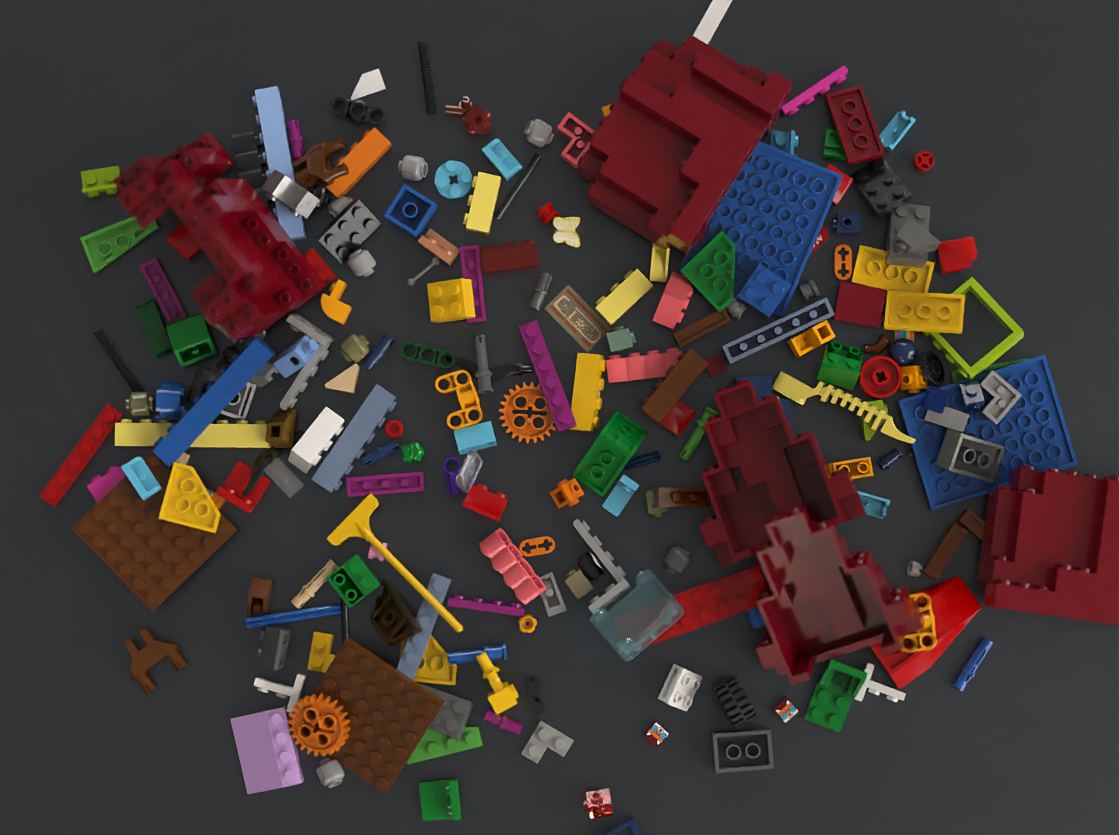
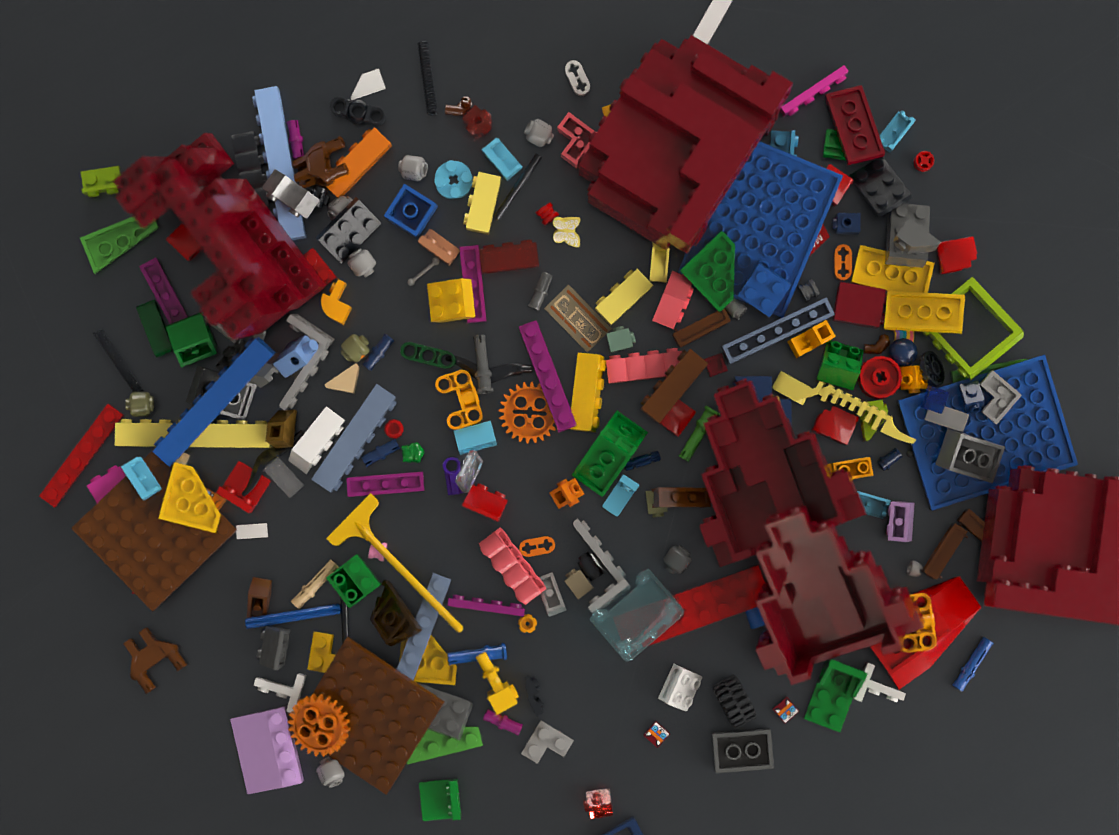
(169, 400): blue brick -> none
(251, 531): none -> white sticker
(573, 80): none -> white beam
(835, 425): none -> red piece
(900, 521): none -> lavender brick

